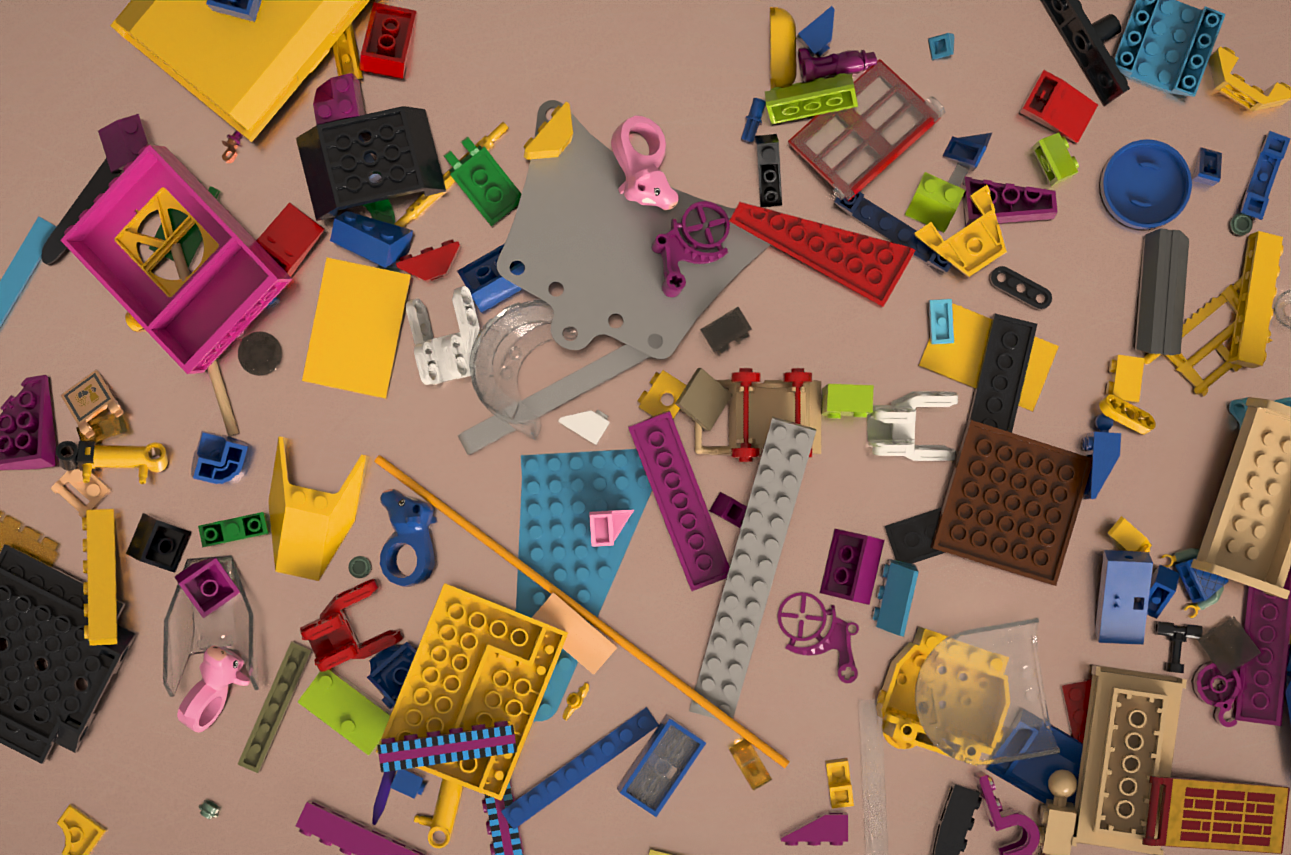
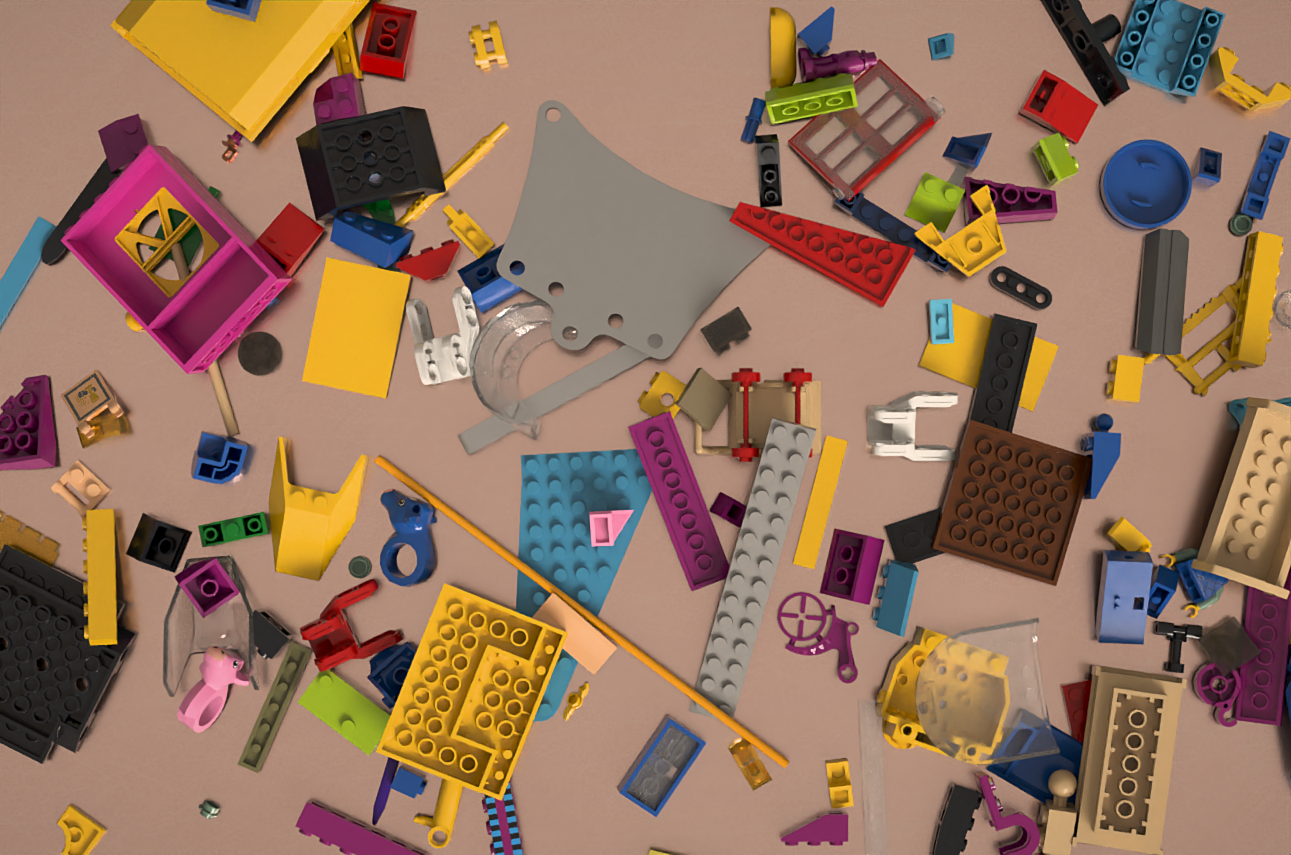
(90, 456): yellow piece -> none
(269, 635): none -> black slope
(447, 747): brick -> none
(468, 231): none -> yellow hinge
(482, 56): none -> yellow brick
(484, 182): green tile -> none
(552, 136): yellow slope -> none
(579, 768): blue plate -> none
(587, 424): white slope -> none
(643, 178): bright pink animal -> none
(675, 249): magenta piece -> none
(820, 502): none -> yellow tile
(847, 400): lime brick -> none
(1115, 409): yellow beam -> none
(1217, 815): flag -> none

